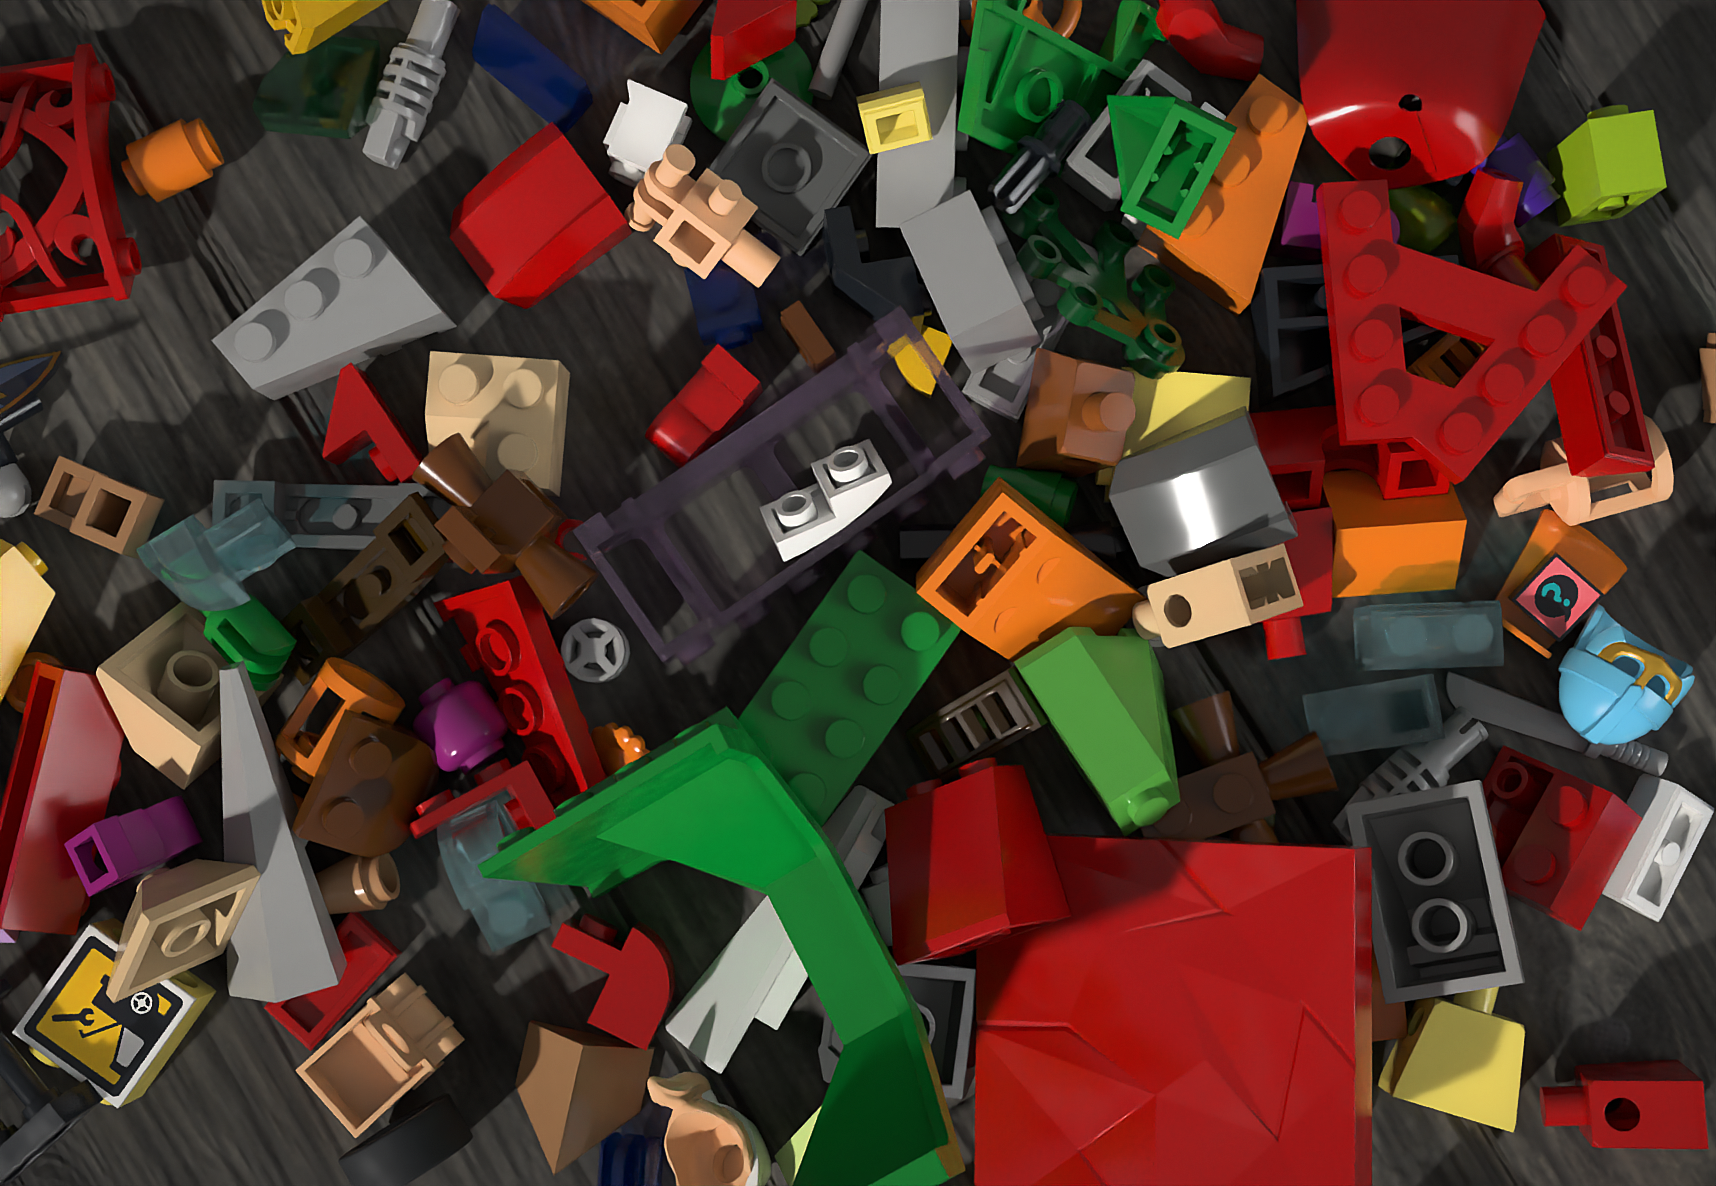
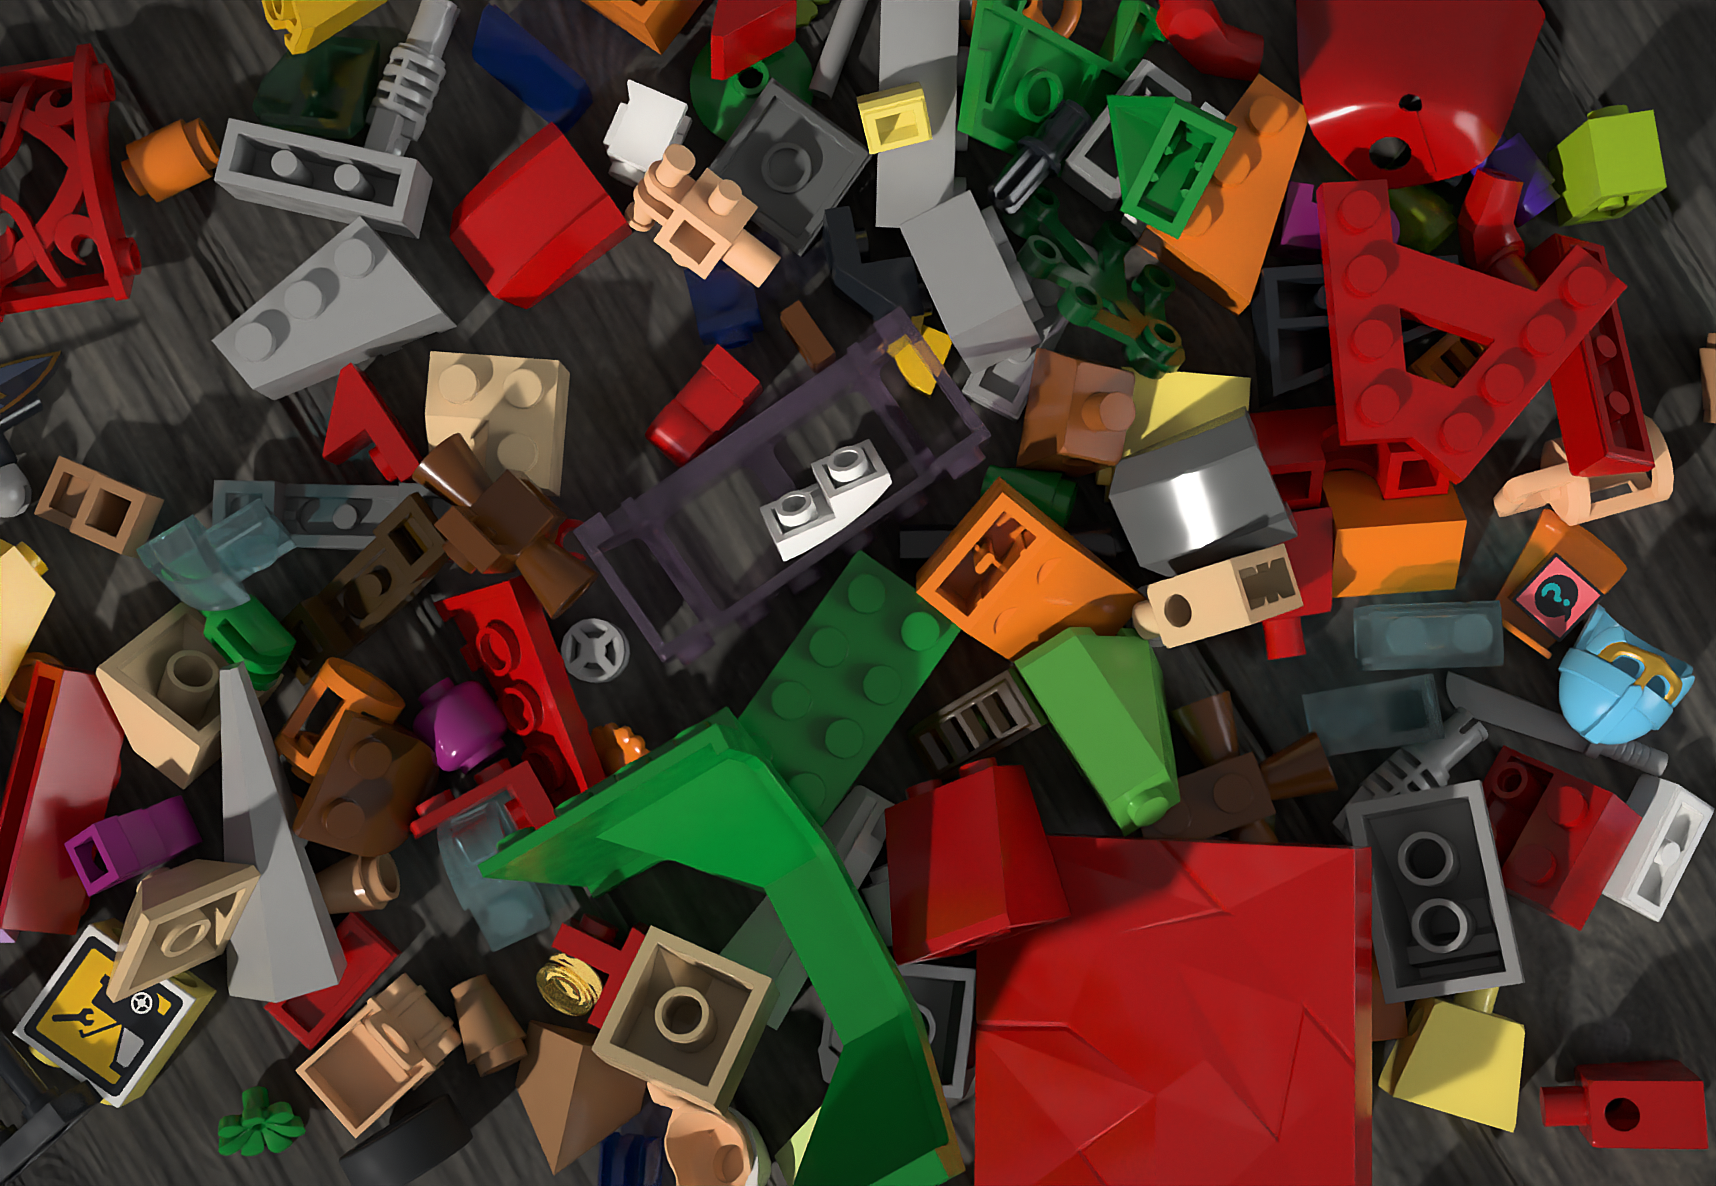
(259, 1125): none -> green plant
(323, 178): none -> light grey brick
(487, 1027): none -> medium nougat cone
(569, 984): none -> clear yellow tile
(687, 1020): none -> tan slope

